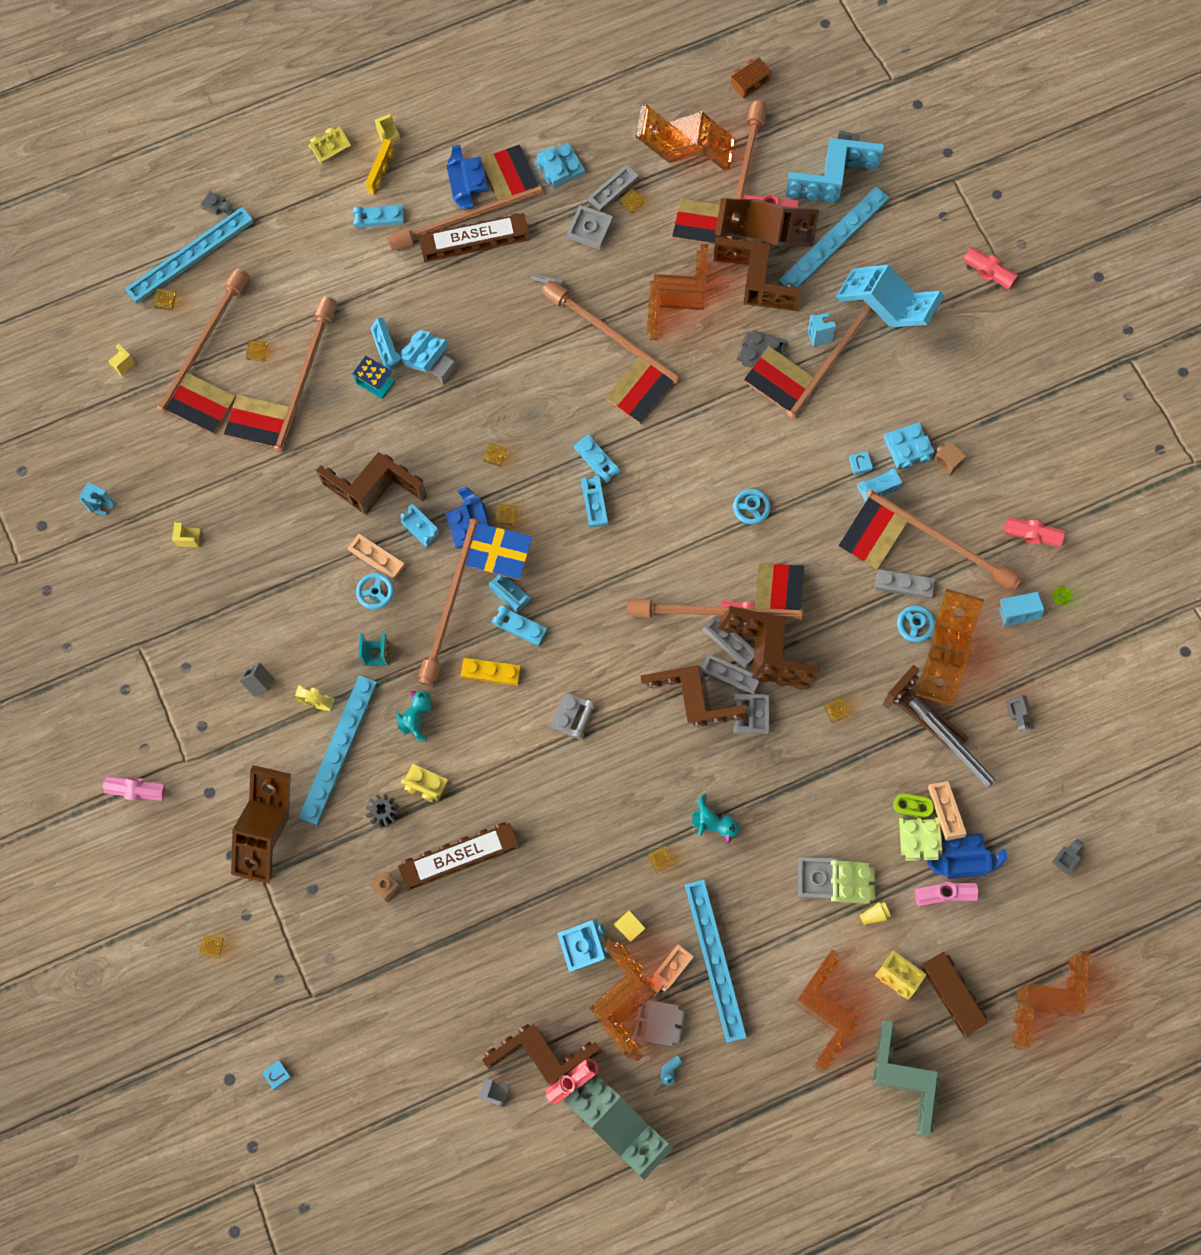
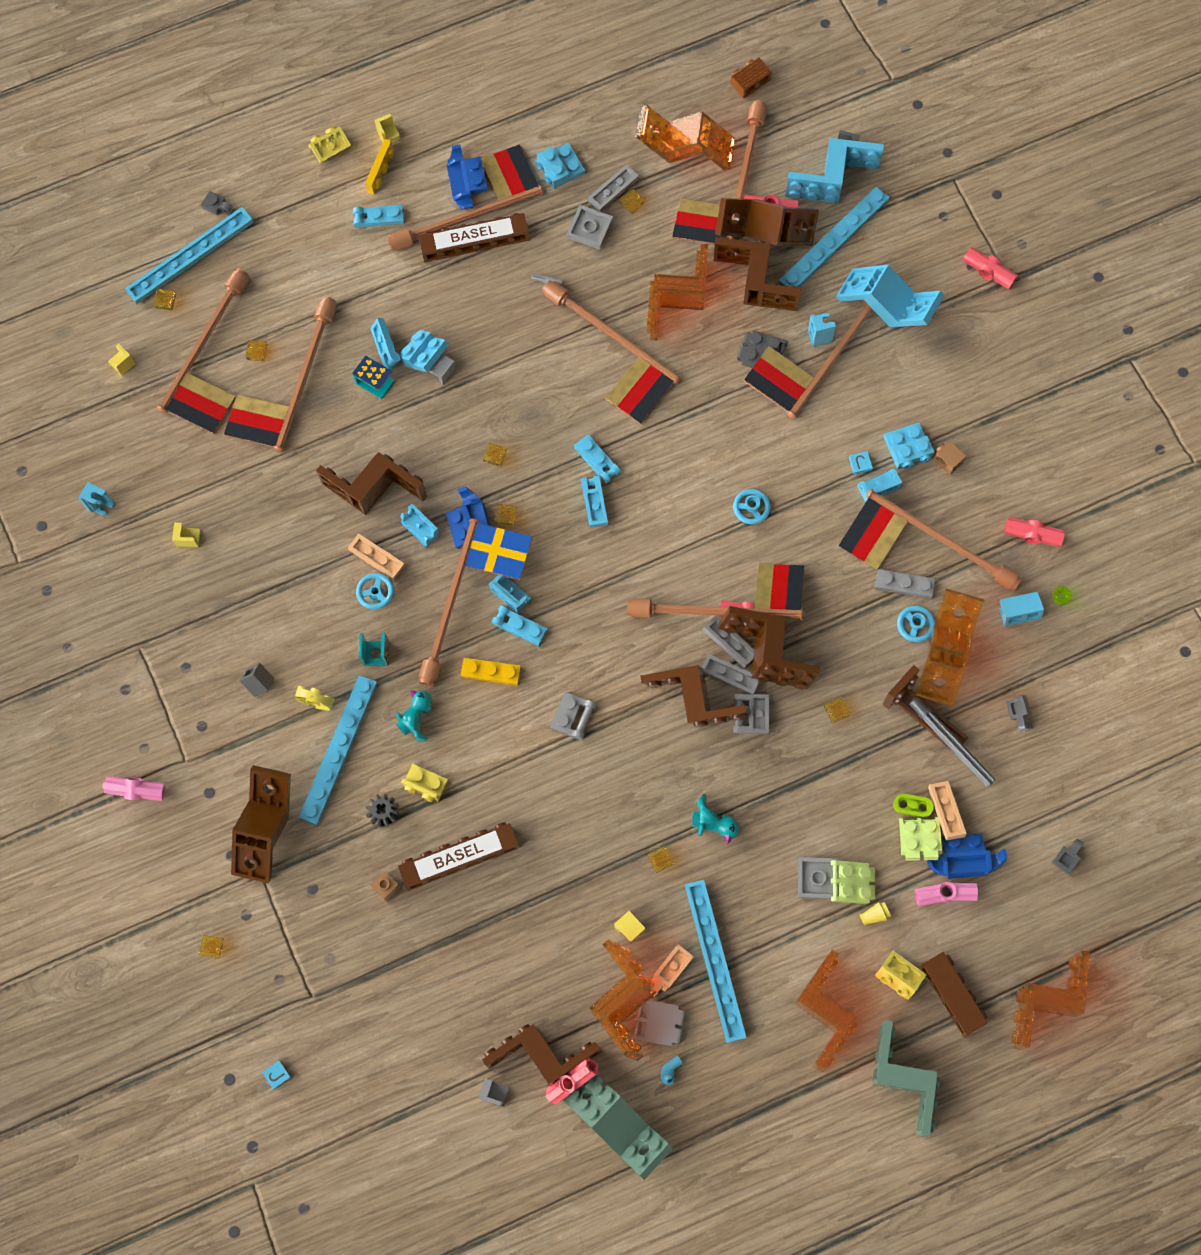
(584, 945): medium azure plate -> none

